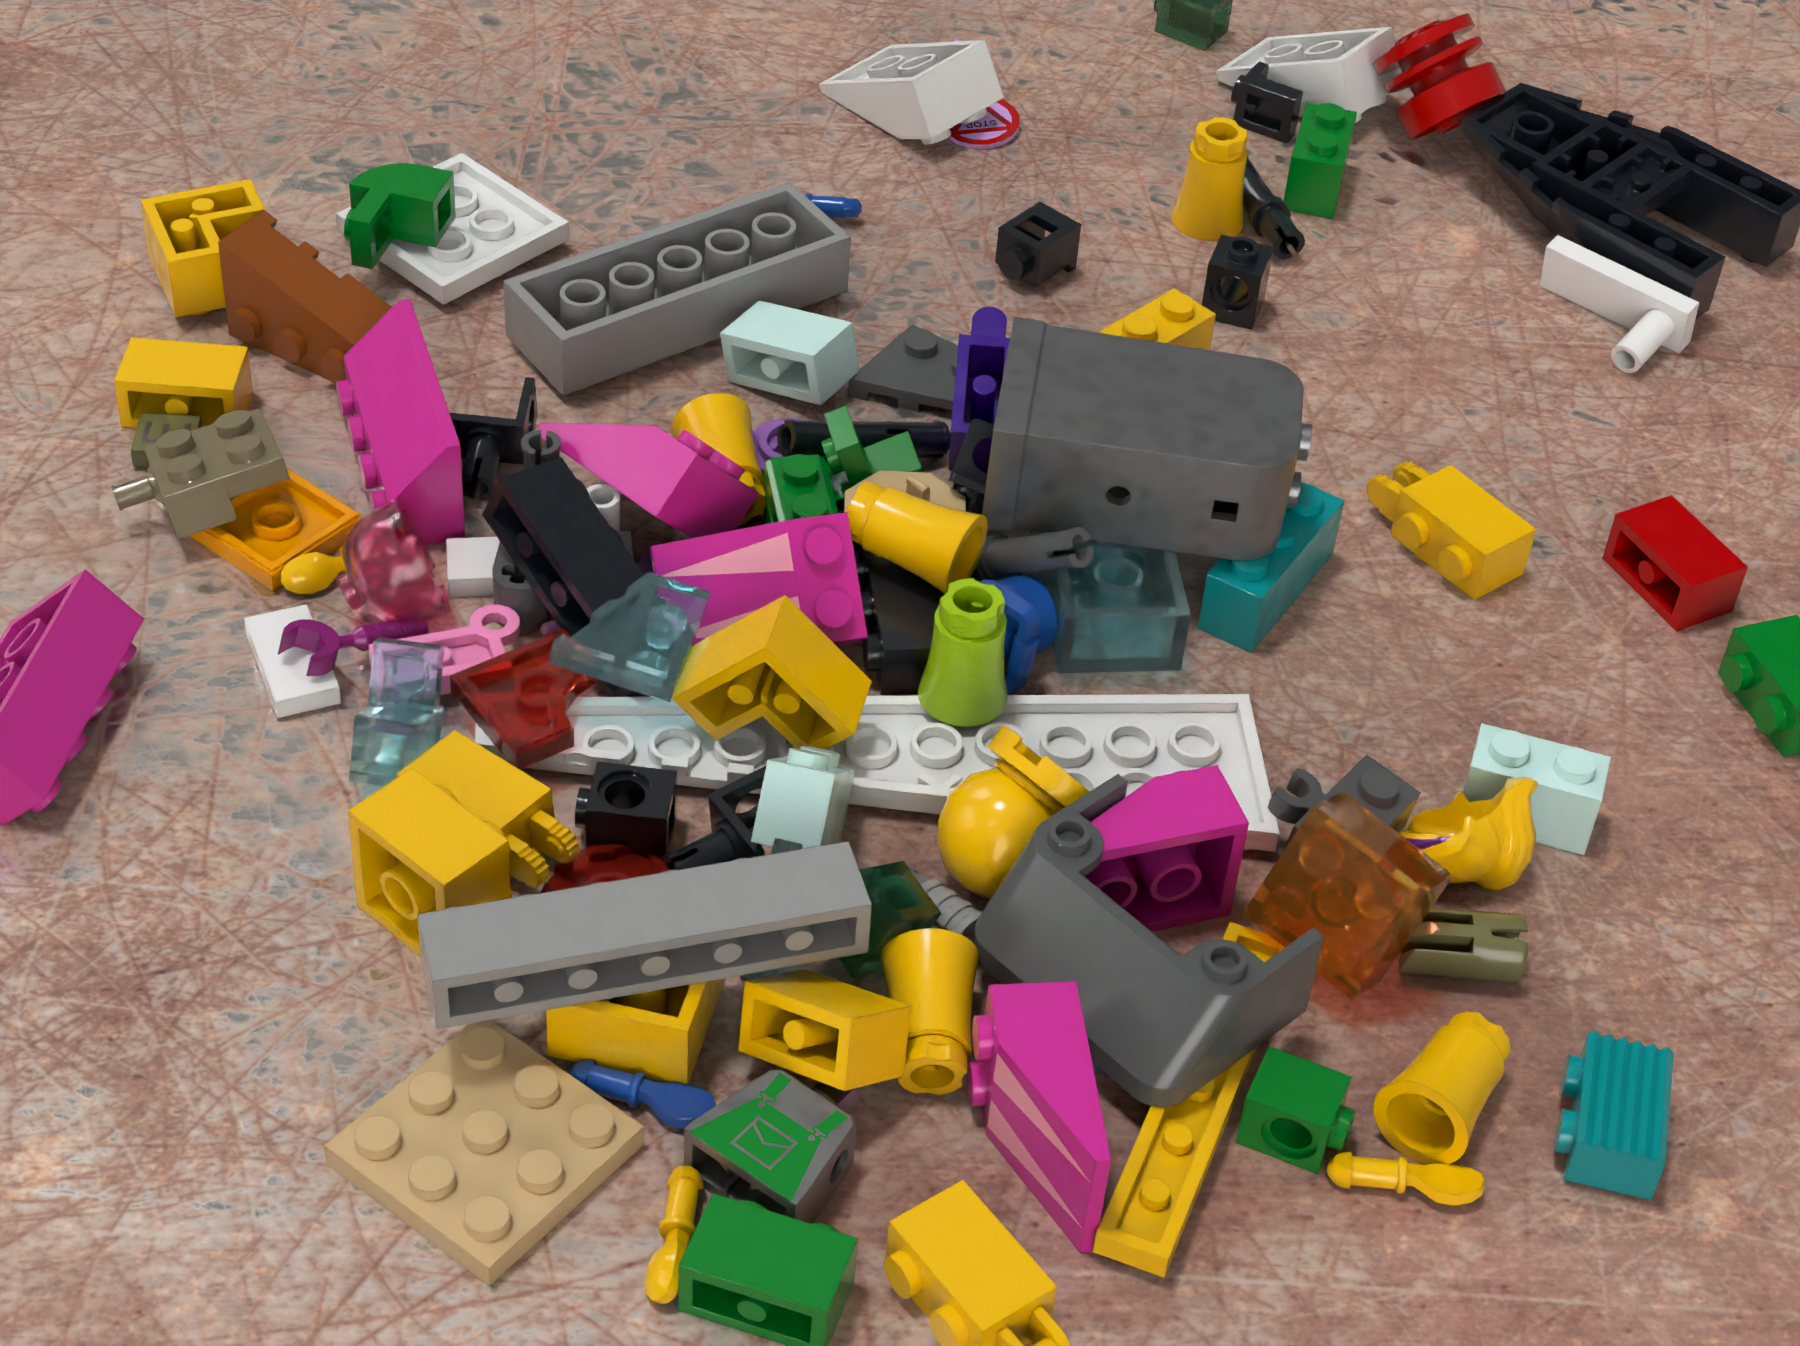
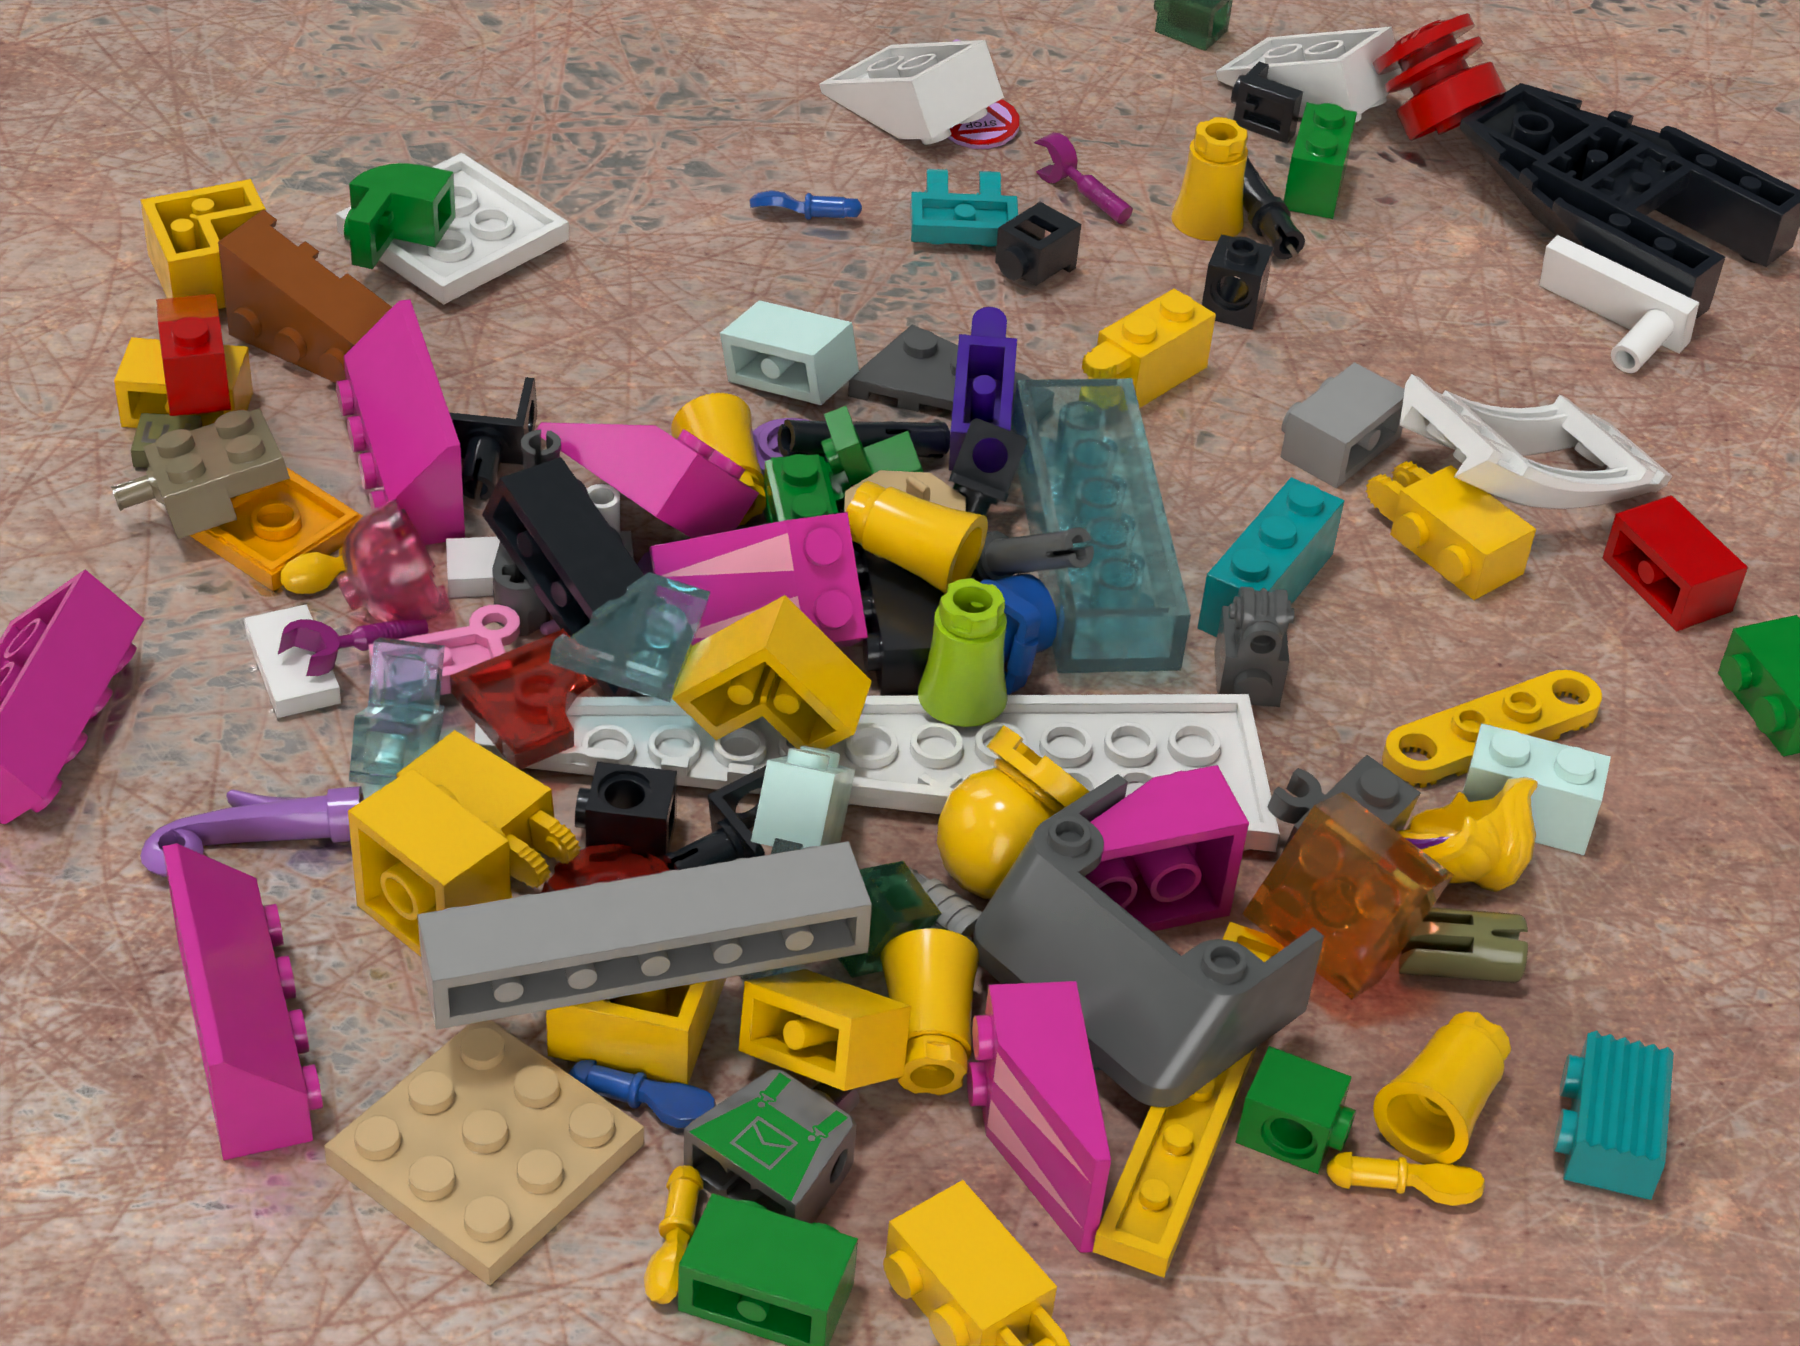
(193, 355): none -> red slope
(240, 1006): none -> dark pink slope
(256, 820): none -> medium lavender plant
(673, 286): light grey brick -> none
(960, 218): none -> teal plate
(1065, 165): none -> magenta piece
(1144, 443): flat silver piece -> none
(1254, 645): none -> dark grey brick
(1343, 425): none -> light grey brick
(1495, 439): none -> white wedge
(1524, 708): none -> yellow plate

